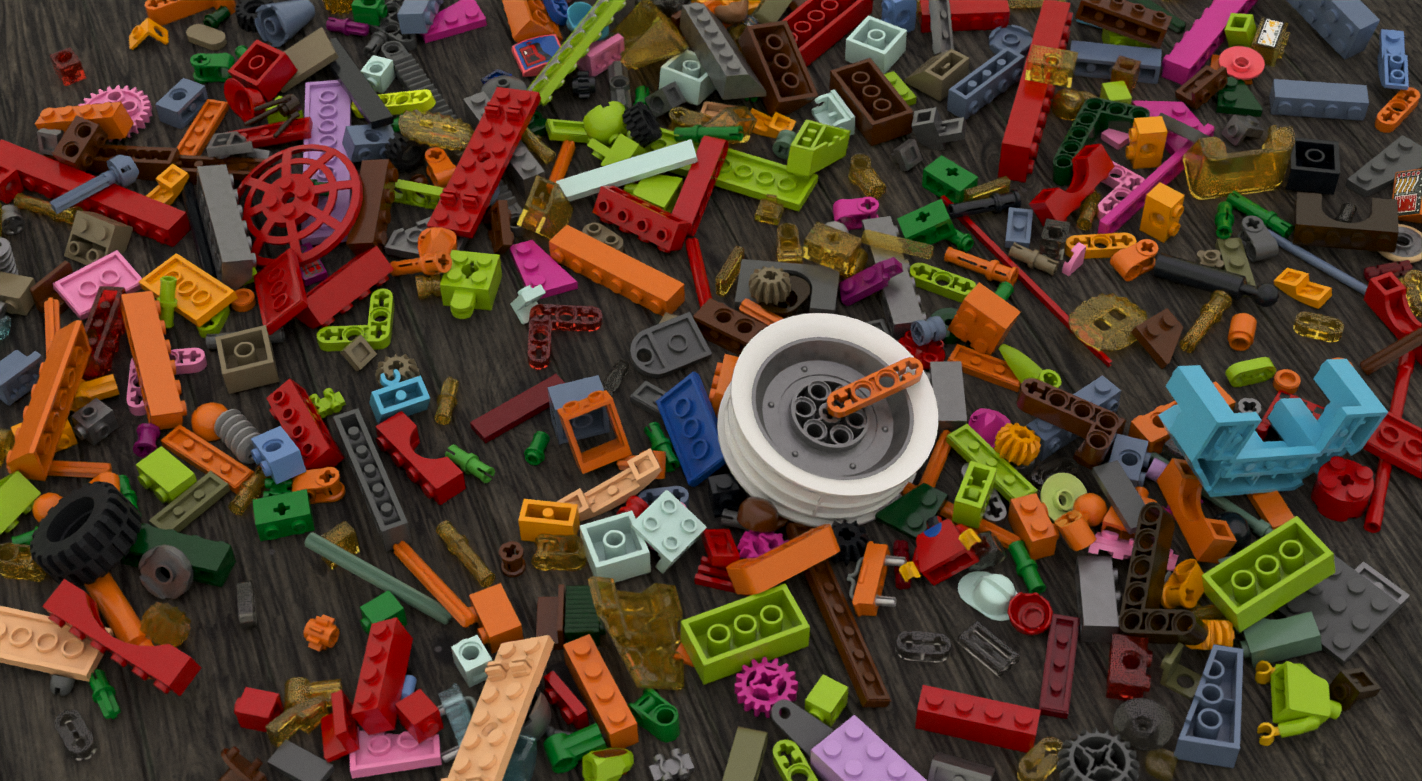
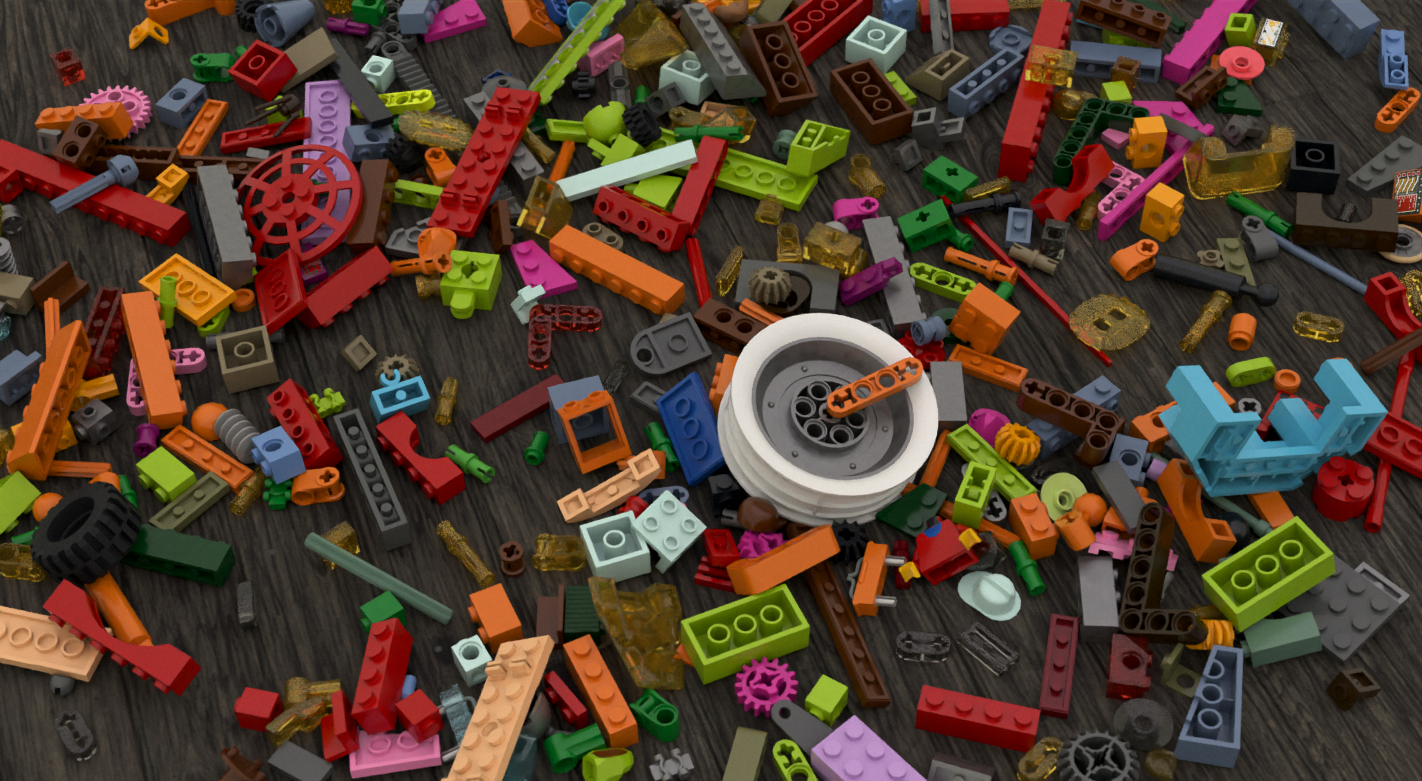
(26, 202): clear yellow pin -> none
(82, 286): bright pink tile -> none
(96, 237): dark tan slope -> none
(104, 695): green axle -> none
(165, 624): clear yellow gear -> none
(175, 562): flat silver tile -> none
(206, 37): dark tan tile -> none
(217, 17): dark green pin -> none
(228, 143): flat silver wing -> none
(243, 99): red piece -> none
(283, 515): green brick -> none
(321, 633): orange gear -> none
(369, 331): lime beam -> none
(434, 584): orange axle -> none
(535, 53): slope -> none
(547, 518): light orange brick -> none
(771, 126): light orange slope -> none
(834, 112): light aqua hinge -> none
(897, 244): clear yellow axle -> none
(1025, 368): lime piece -> none
(1030, 613): red hair -> none
(1076, 260): bright pink tile -> none
(1117, 239): light orange beam -> none
(1159, 336): reddish brown wing -> none
(1183, 586): light orange piece -> none
(1224, 220): green pin -> none
(1297, 286): light orange slope -> none
(1298, 700): lime torso -> none
(1318, 99): sand blue brick -> none
(1400, 268): dark red axle -> none

